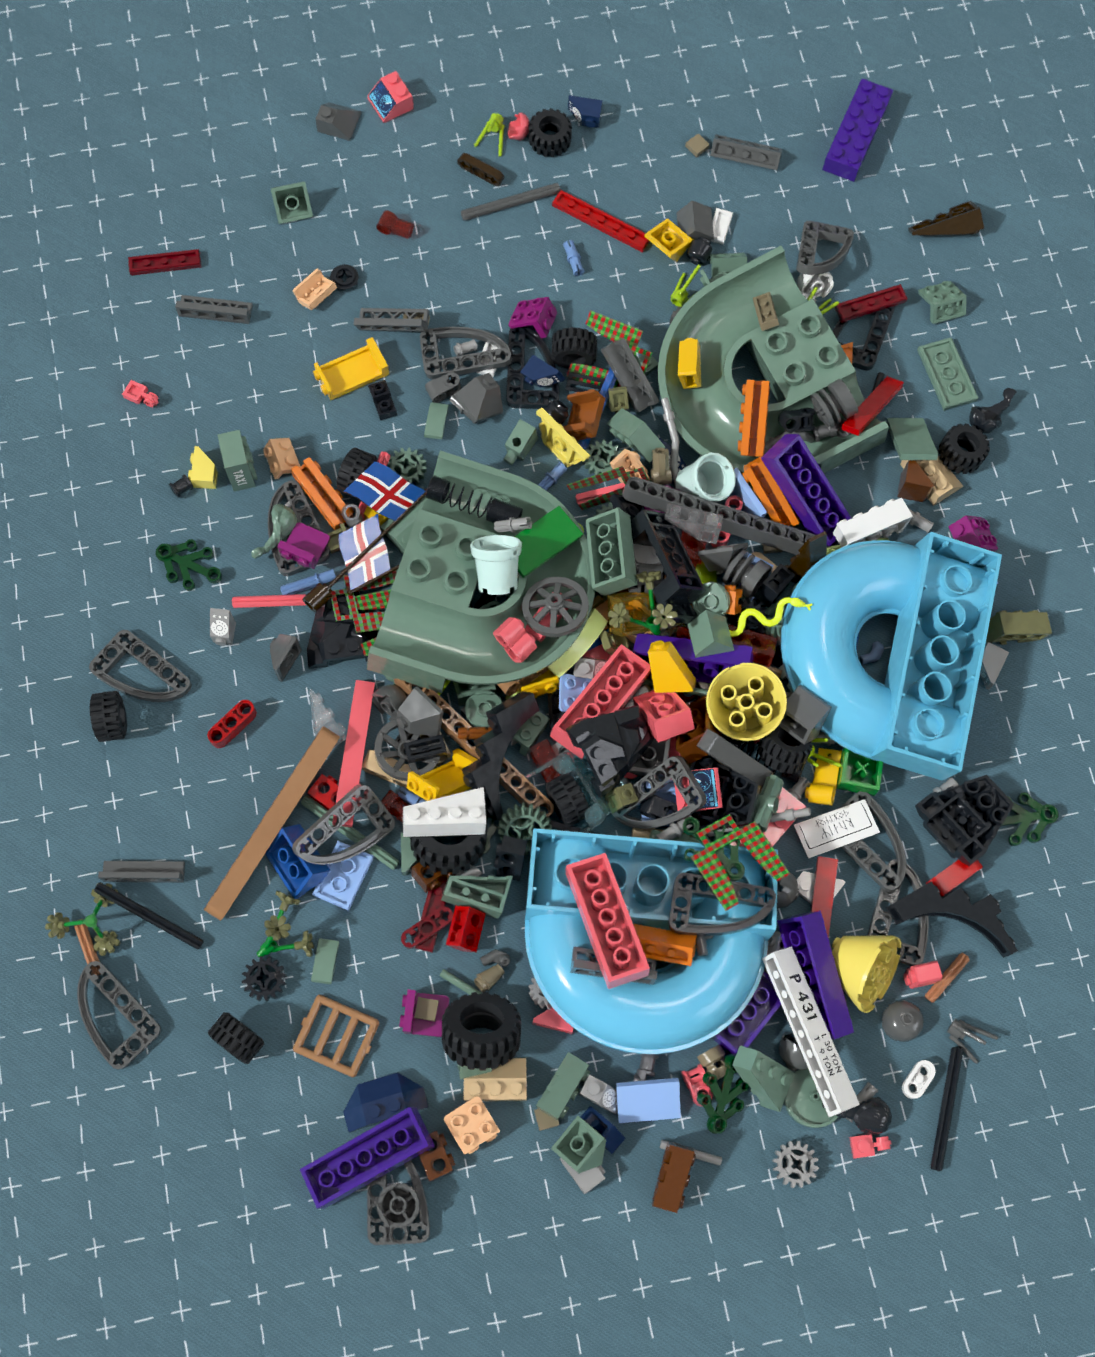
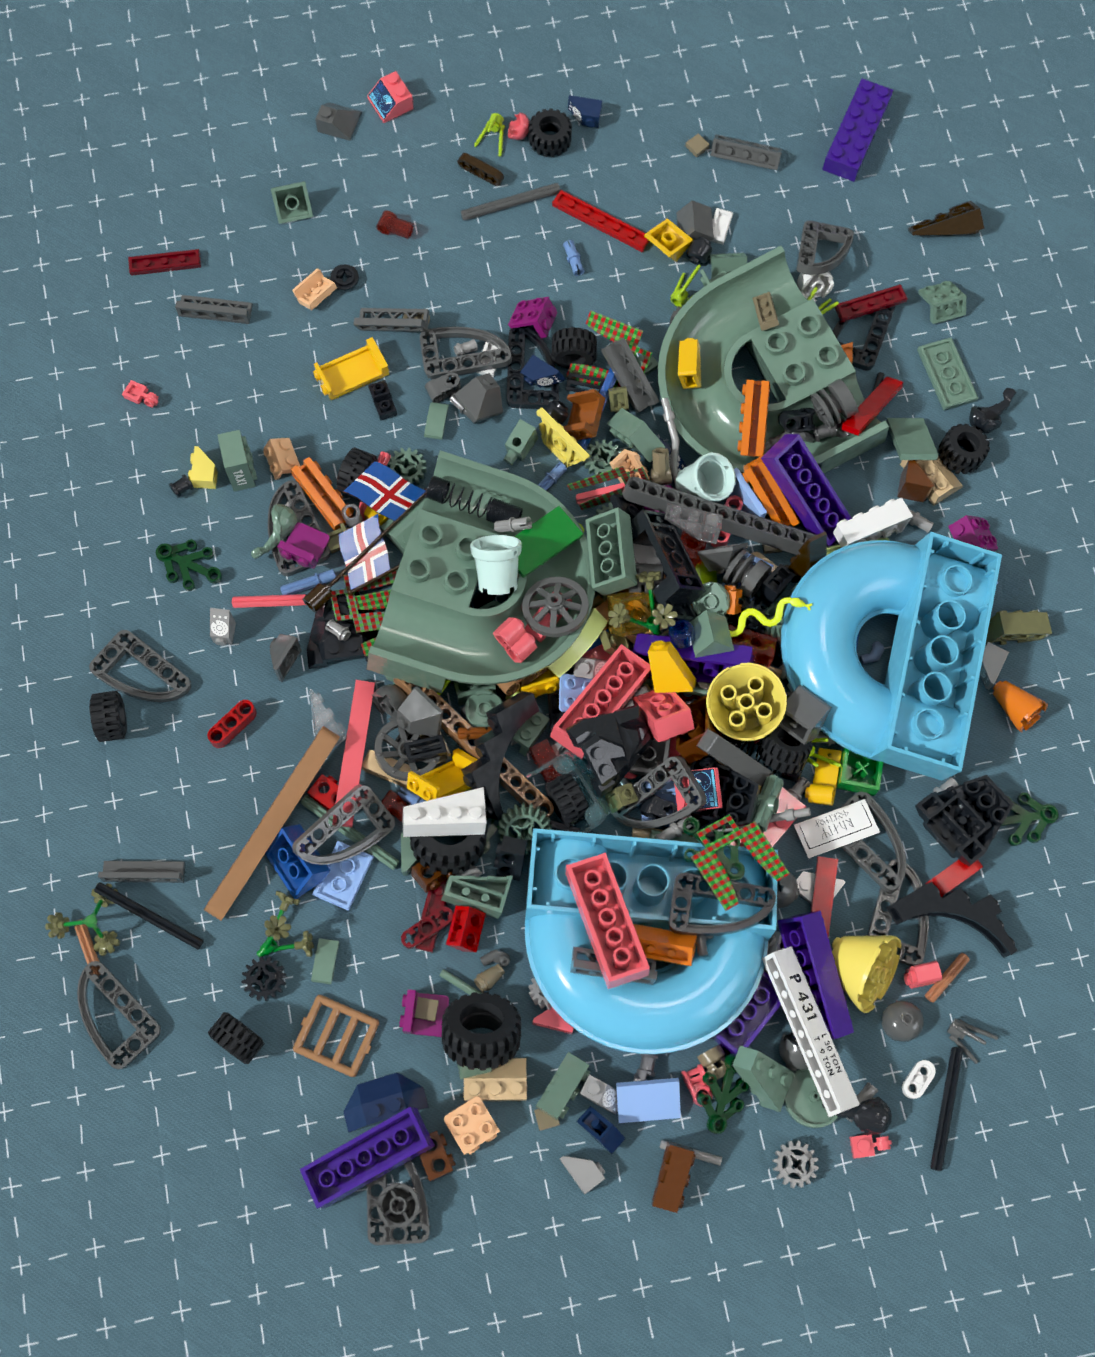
(341, 632): none -> light grey pin
(580, 1146): sand green slope -> none
(682, 634): none -> clear blue head
(1019, 705): none -> orange cone

